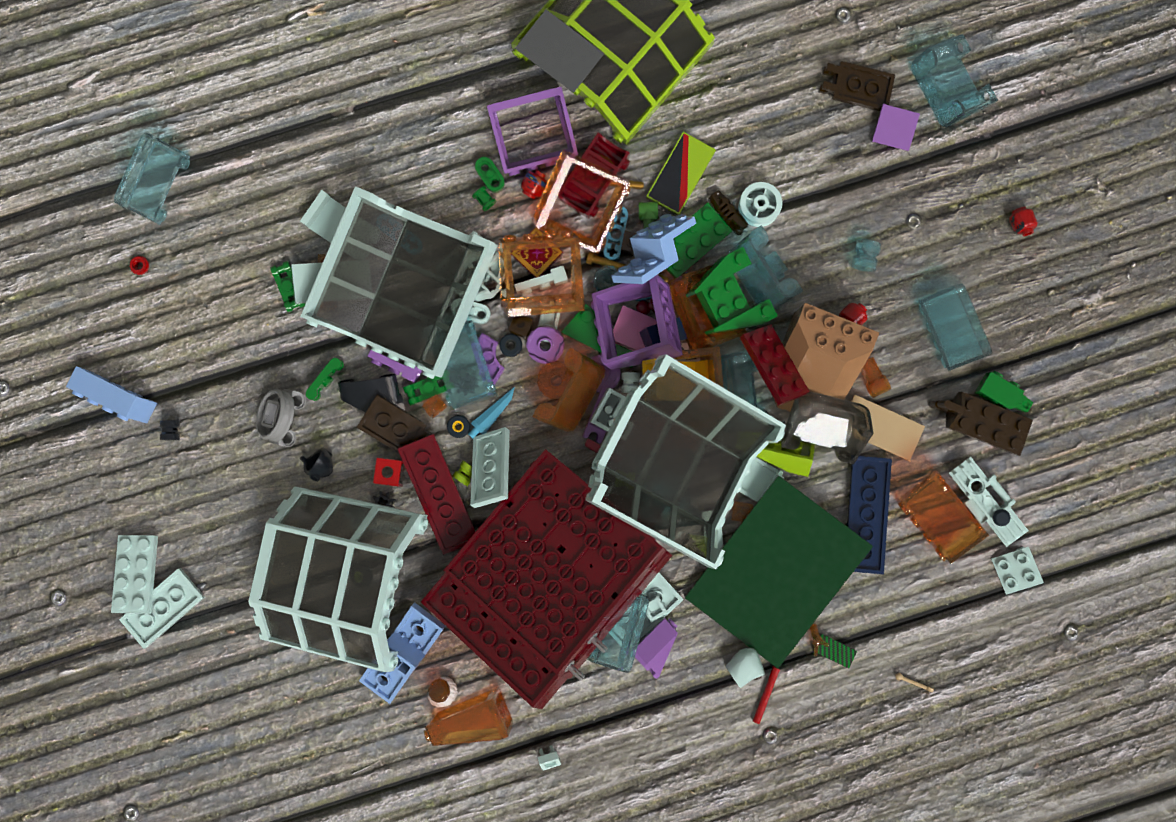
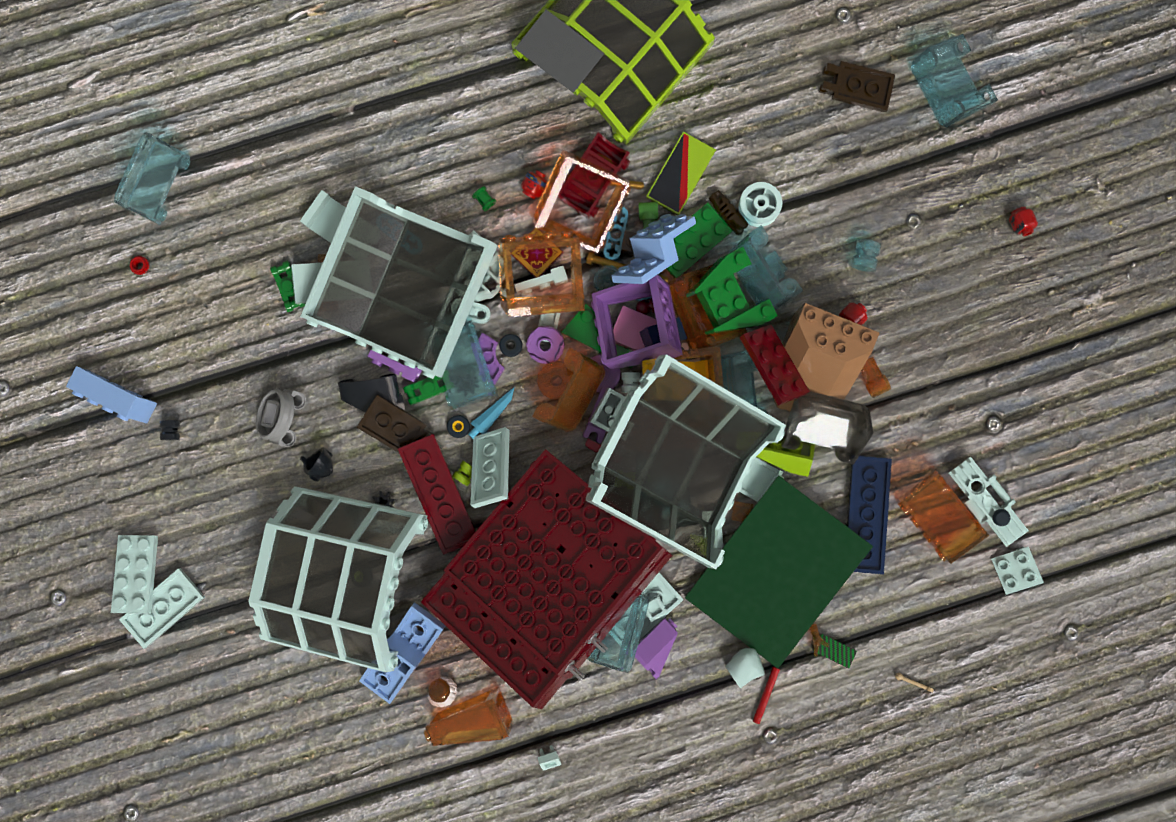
(324, 379): green plate -> none
(394, 479): red piece -> none
(434, 406): clear orange slope -> none
(489, 175): green plate -> none
(521, 326): dark brown brick -> none
(547, 159): medium lavender windscreen -> none
(892, 431): tan tile -> none
(895, 127): medium lavender tile -> none
(955, 327): clear light blue windscreen -> none
(985, 422): dark brown hinge -> none
(1003, 393): green hinge -> none

